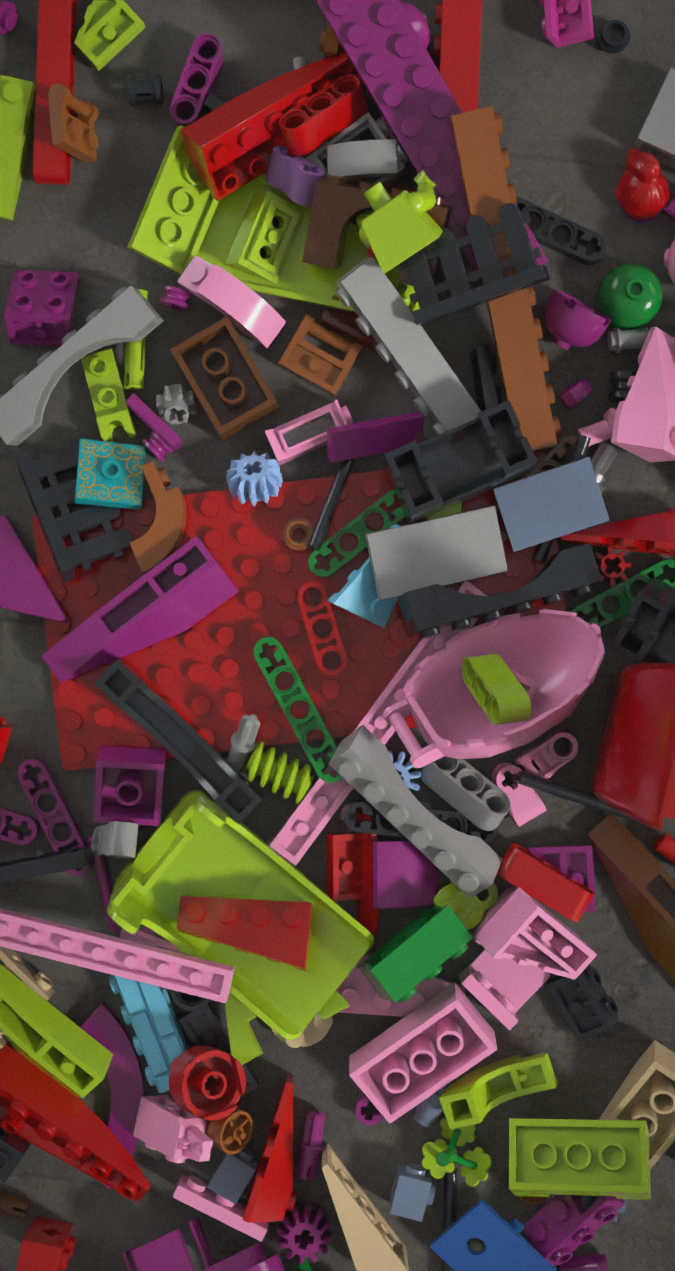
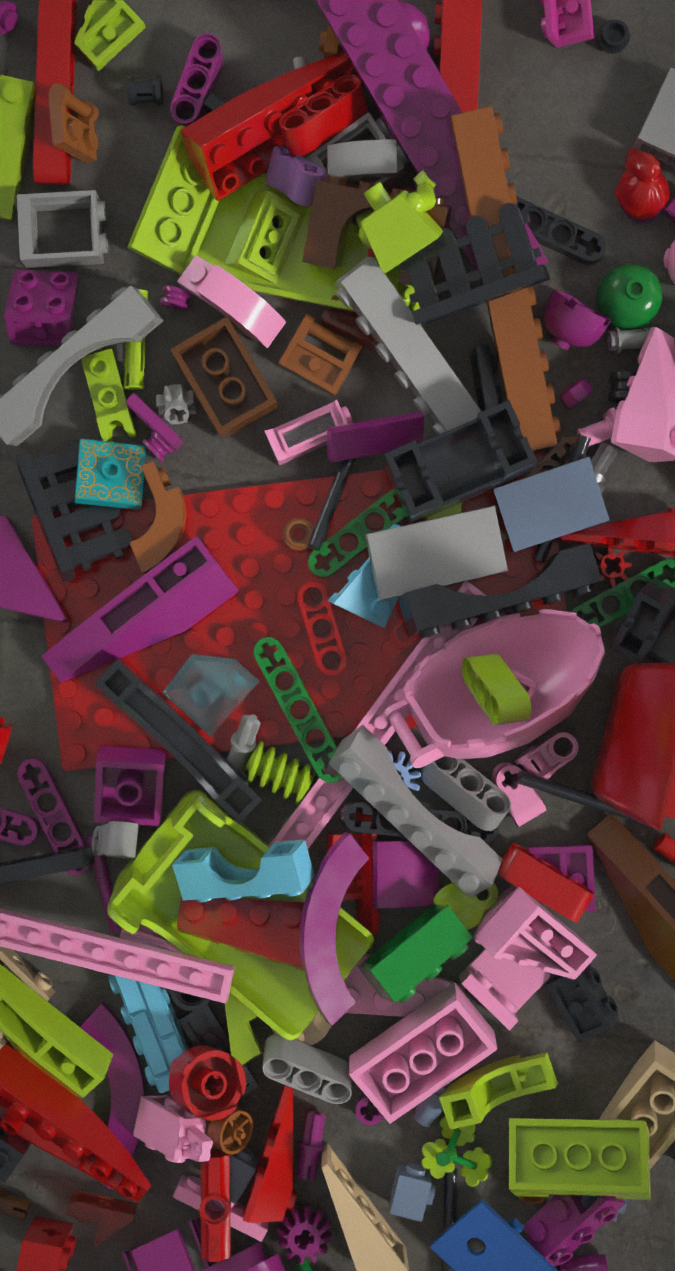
(27, 209): none -> light grey window
(110, 1212): none -> clear red slope
(208, 875): none -> medium azure arch
(210, 689): none -> clear light blue slope
(215, 1224): none -> red piece
(254, 478): light blue gear -> none
(307, 1069): none -> light grey beam
(319, 928): none -> magenta tile

